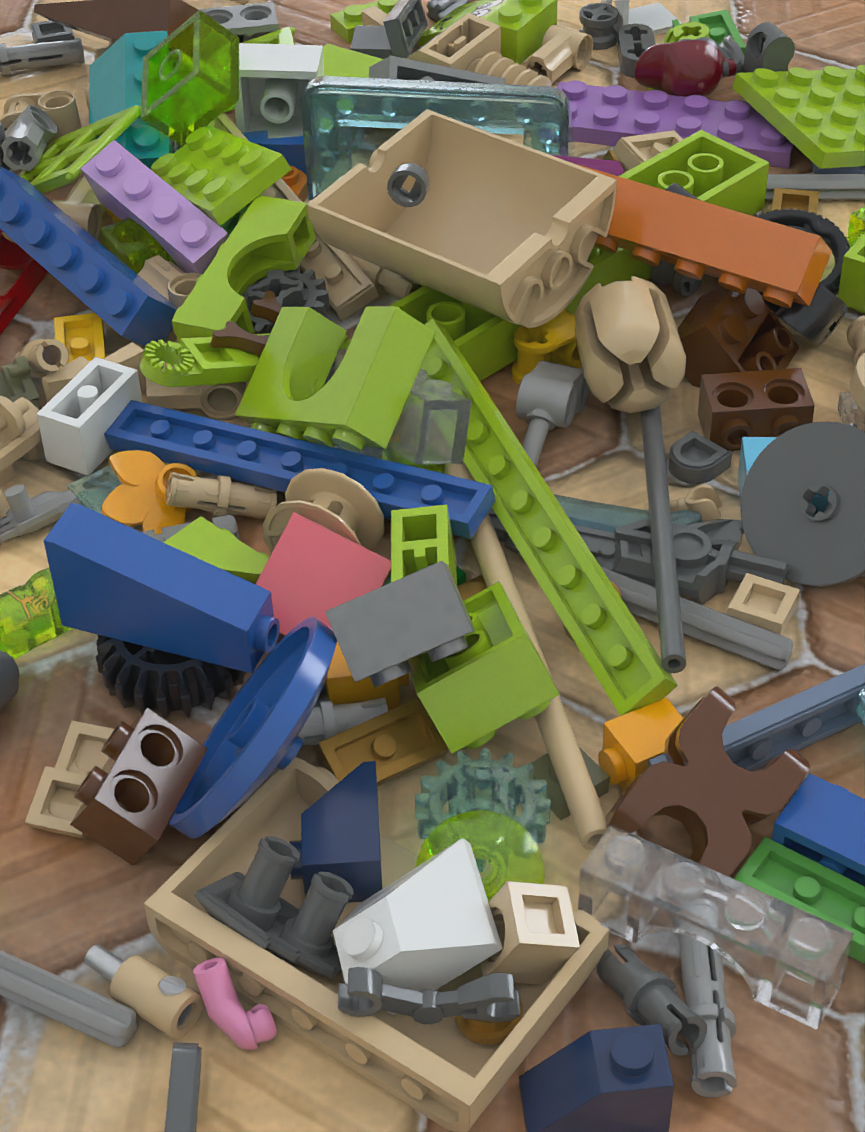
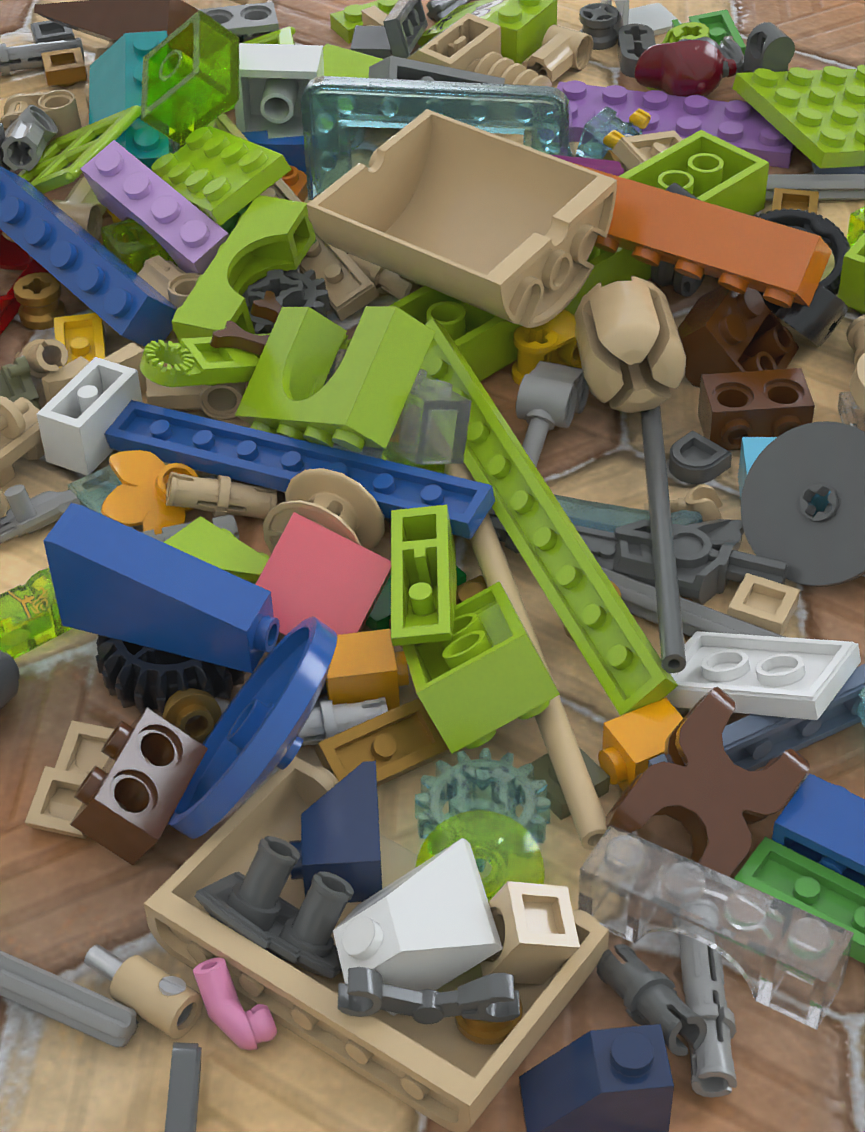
(39, 300): none -> pearl gold wheel
(64, 67): none -> pearl gold plate
(191, 703): none -> pearl gold plate
(401, 622): flat silver brick -> none
(419, 189): dark grey hinge -> none
(606, 129): none -> clear light blue piece
(765, 672): none -> white tile

